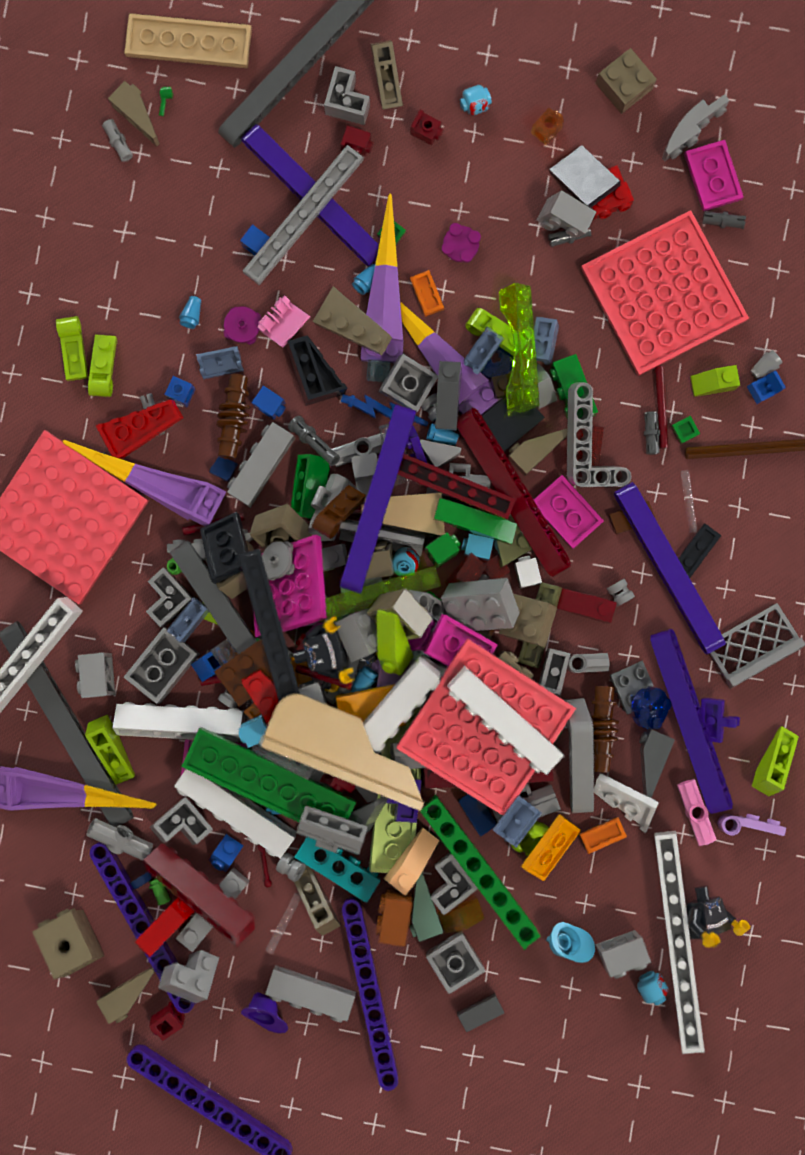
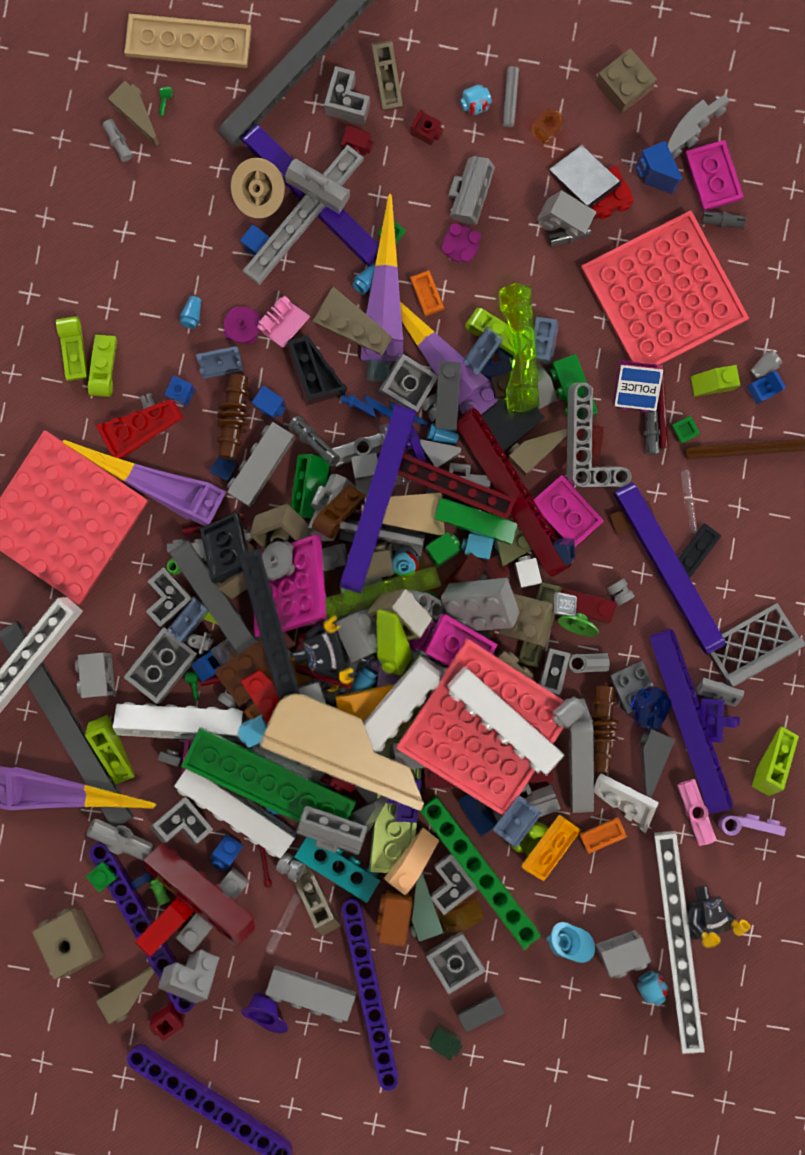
(101, 876): none -> green plate
(170, 757): none -> flat silver plate
(192, 677): none -> green hand
(203, 643): none -> light grey hinge
(257, 187): none -> tan piece
(317, 186): none -> light grey piece
(445, 1042): none -> clear green brick
(473, 190): none -> light grey piece
(510, 97): none -> light grey axle
(564, 604): none -> slope
(565, 549): none -> dark blue slope
(568, 712): none -> light grey brick
(579, 625): none -> bright green dish
(637, 386): none -> piece
(658, 168): none -> blue slope
(719, 690): none -> light grey plate

